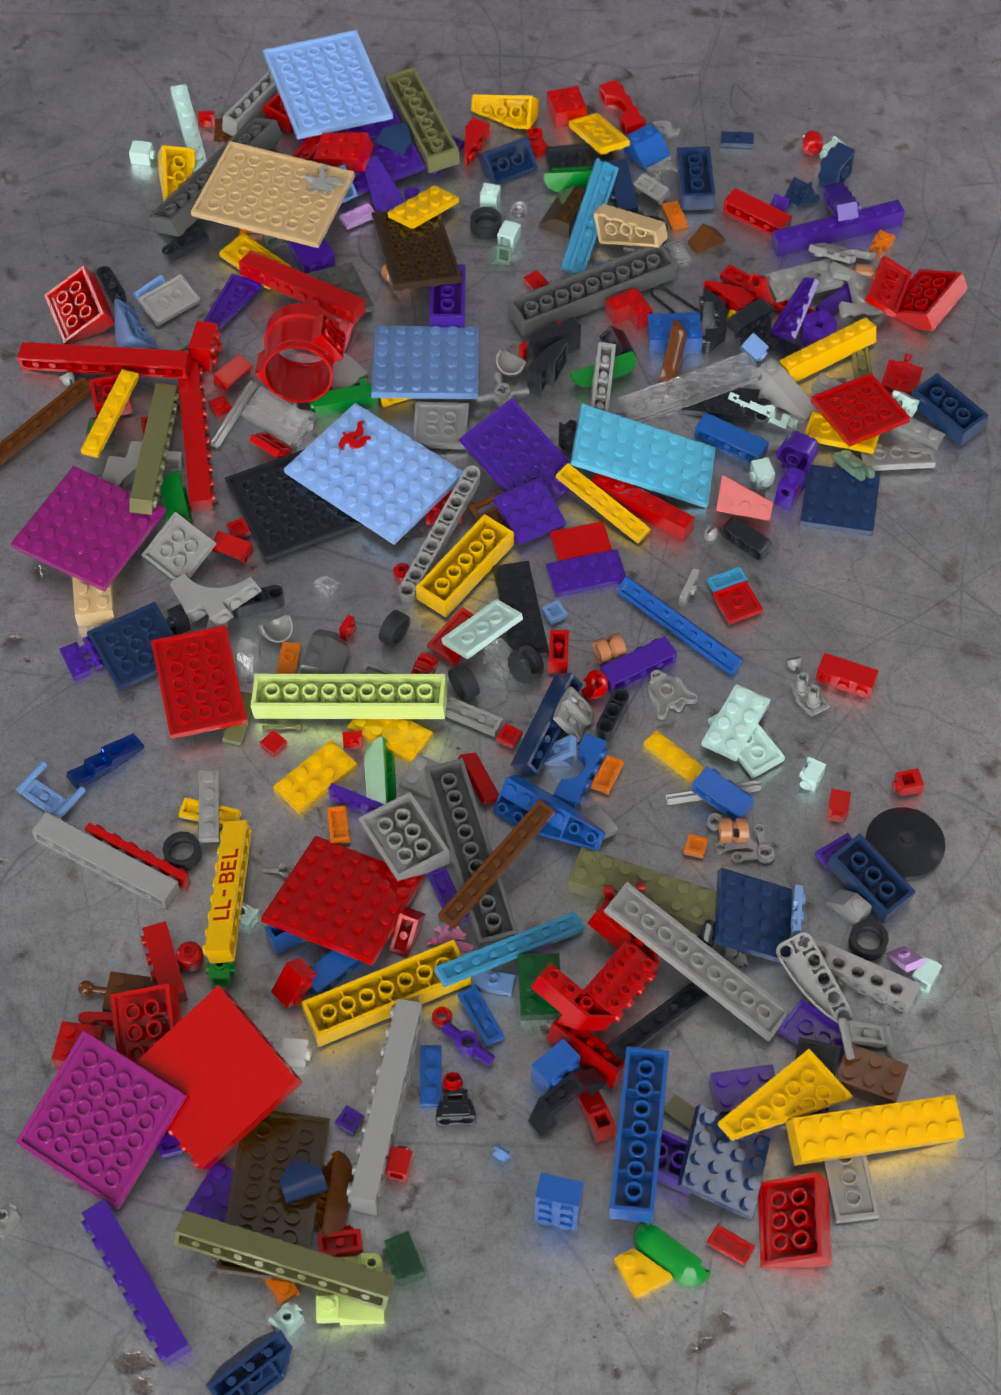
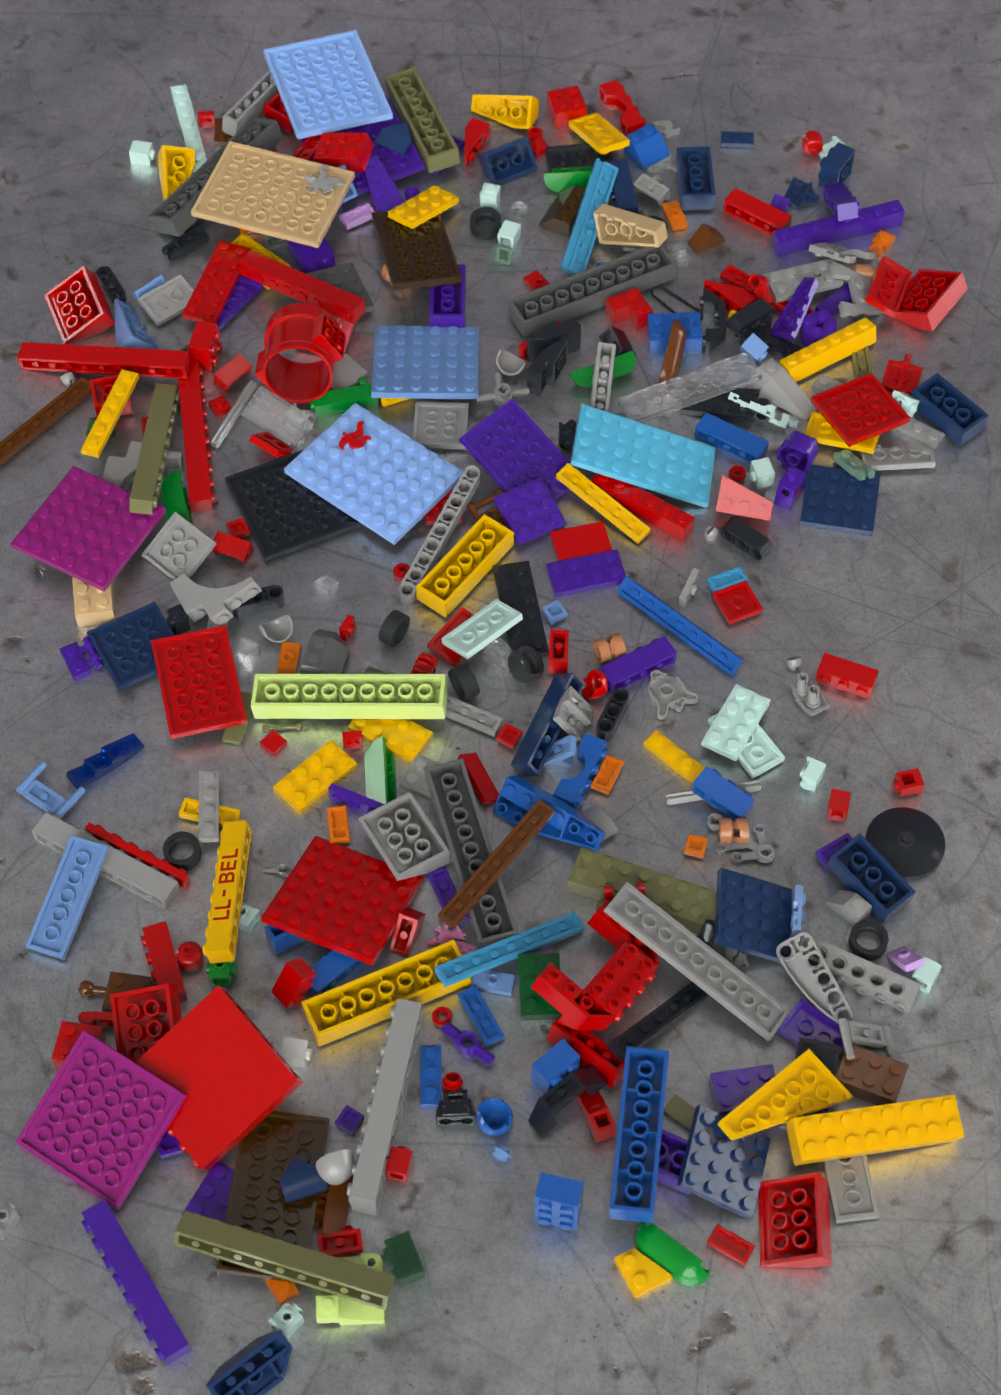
(67, 897): none -> medium blue plate
(215, 283): none -> red plate
(336, 1166): none -> light grey helmet
(494, 1117): none -> blue hair
(740, 471): none -> red plate

